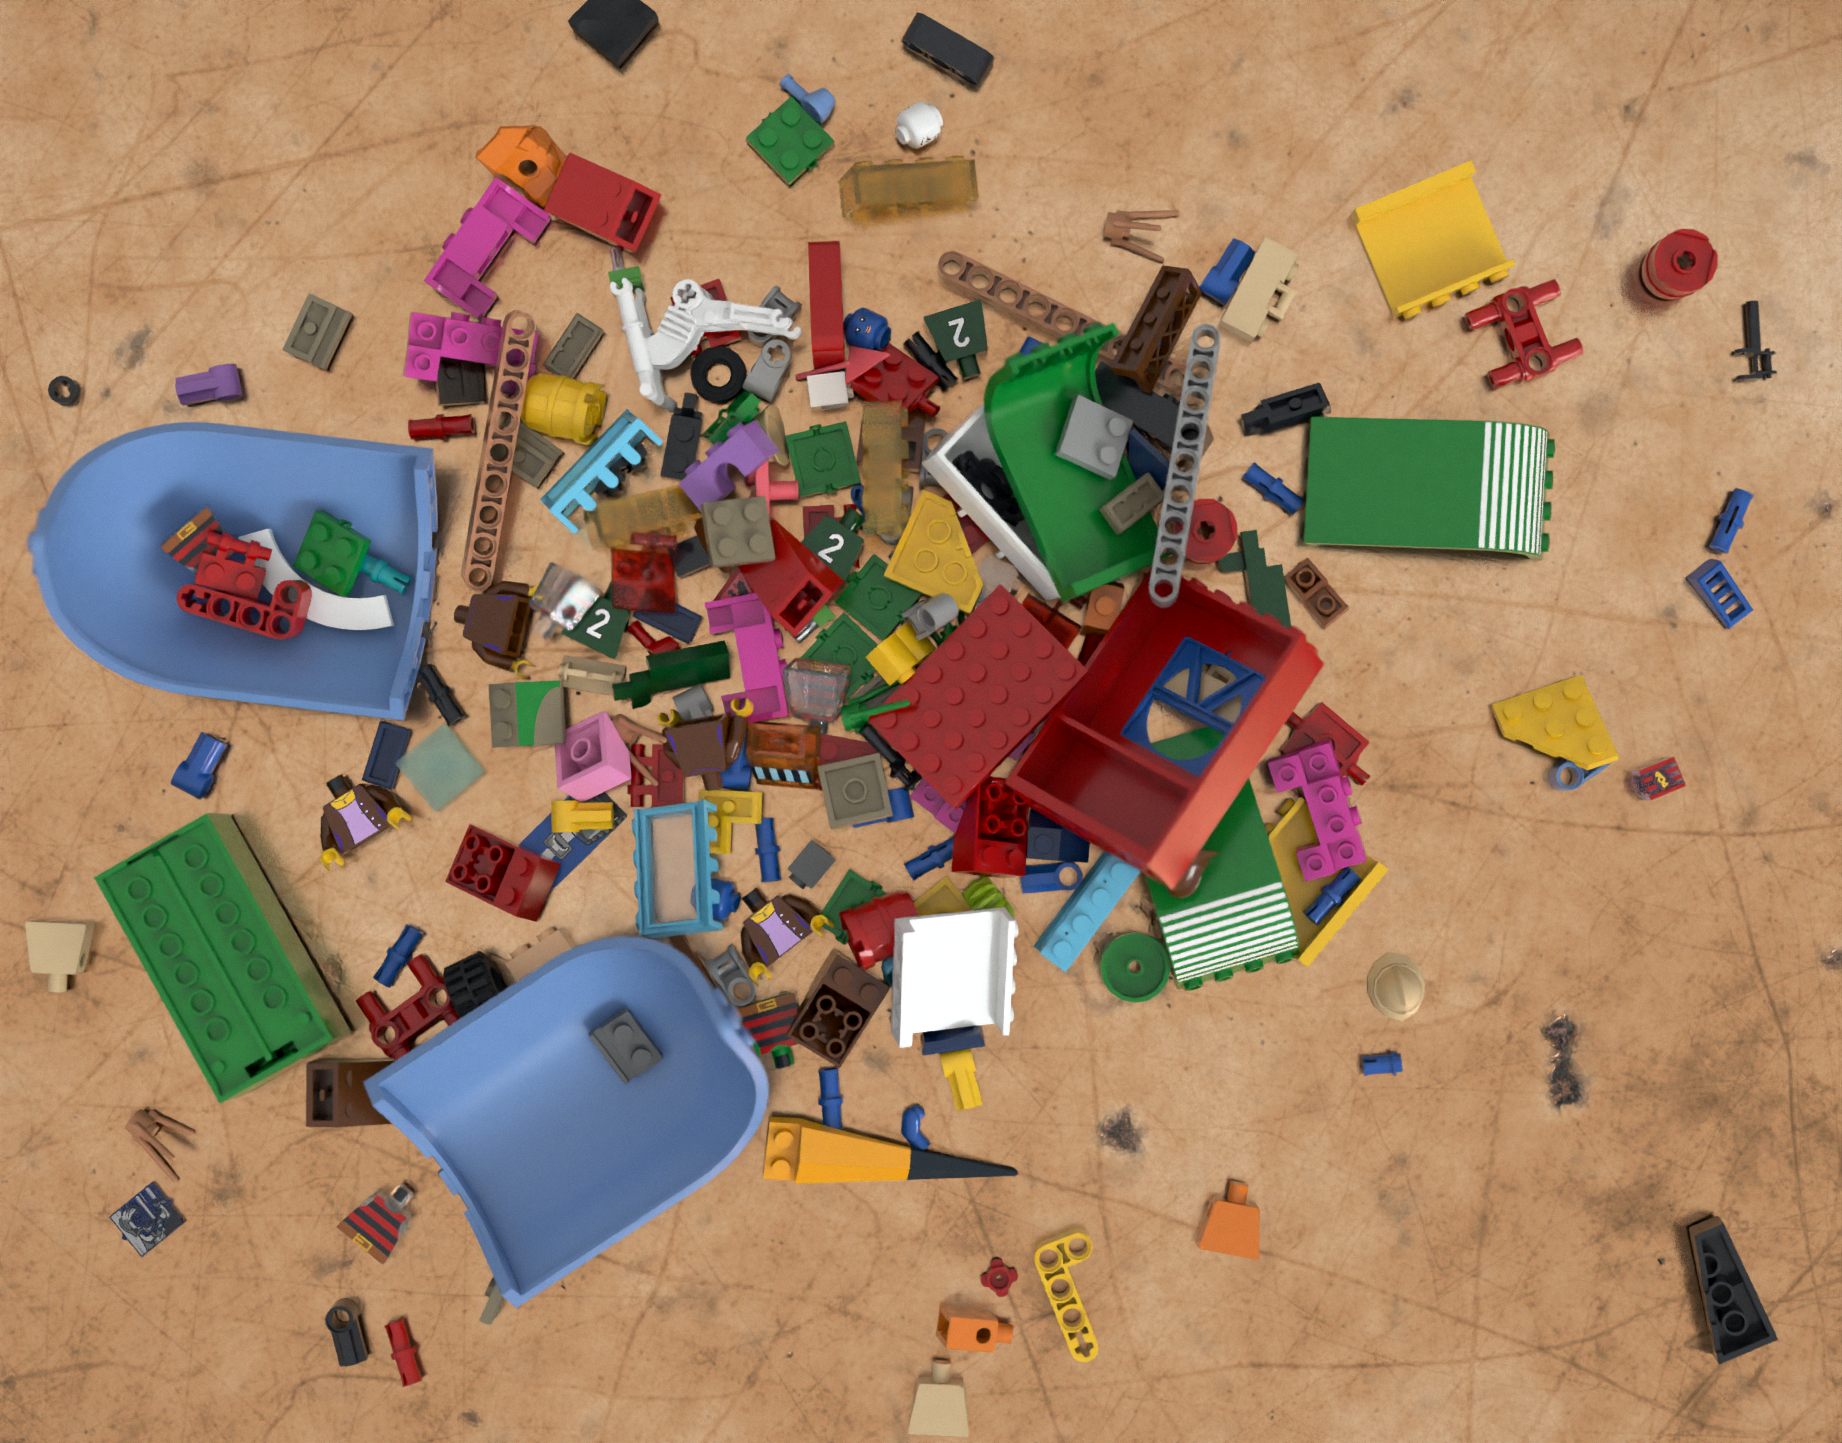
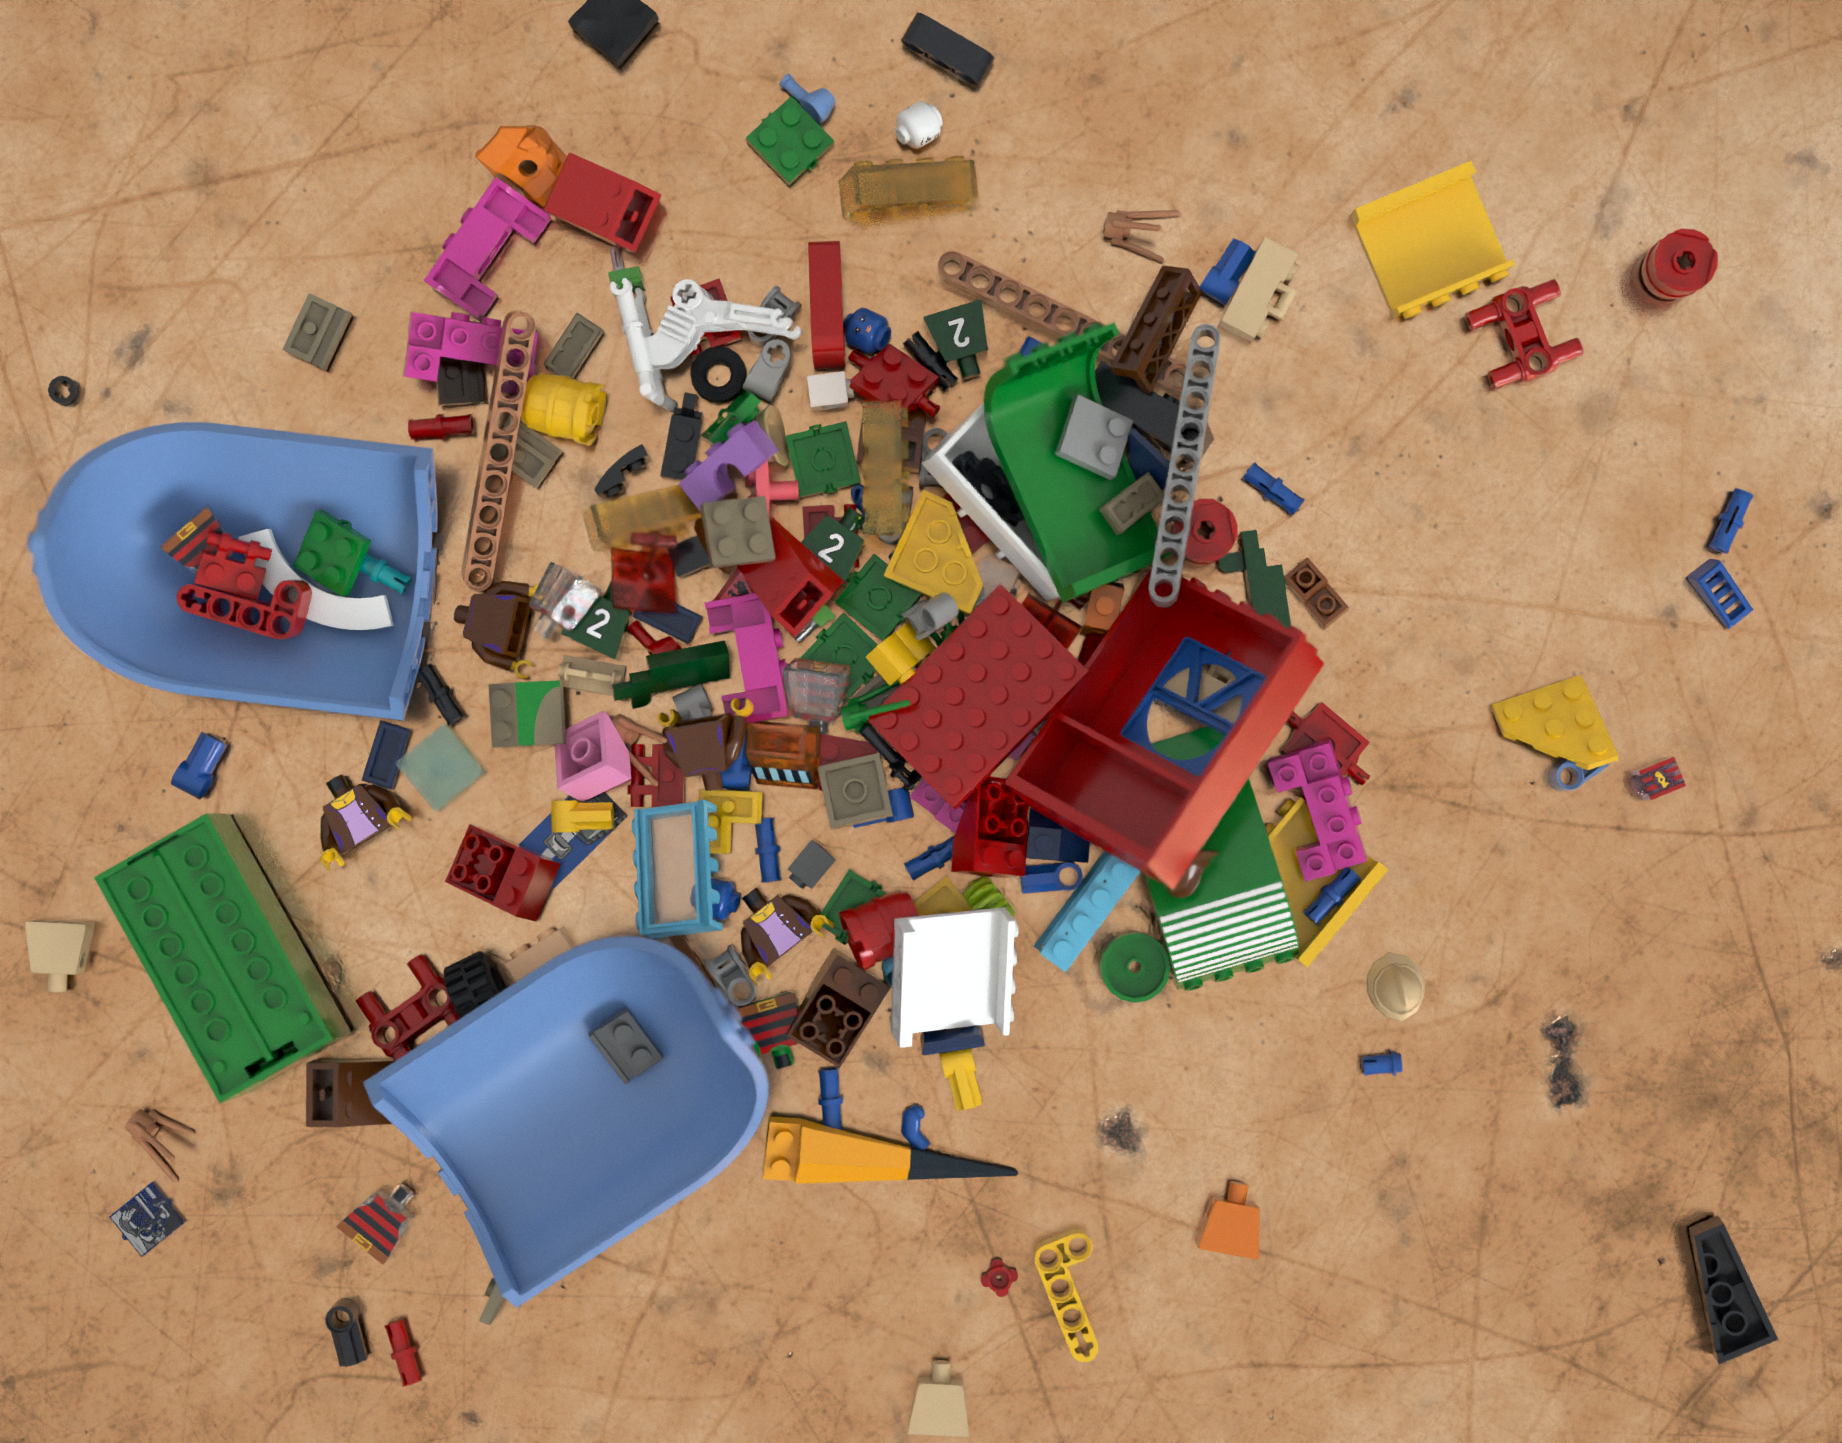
(218, 383): medium lavender piece -> none
(398, 955): blue pin -> none
(594, 465): medium azure window -> none
(858, 362): coral piece -> none
(959, 1327): orange torso -> none
(1286, 409): black hinge -> none
(1429, 484): green panel -> none
(1754, 345): black piece -> none

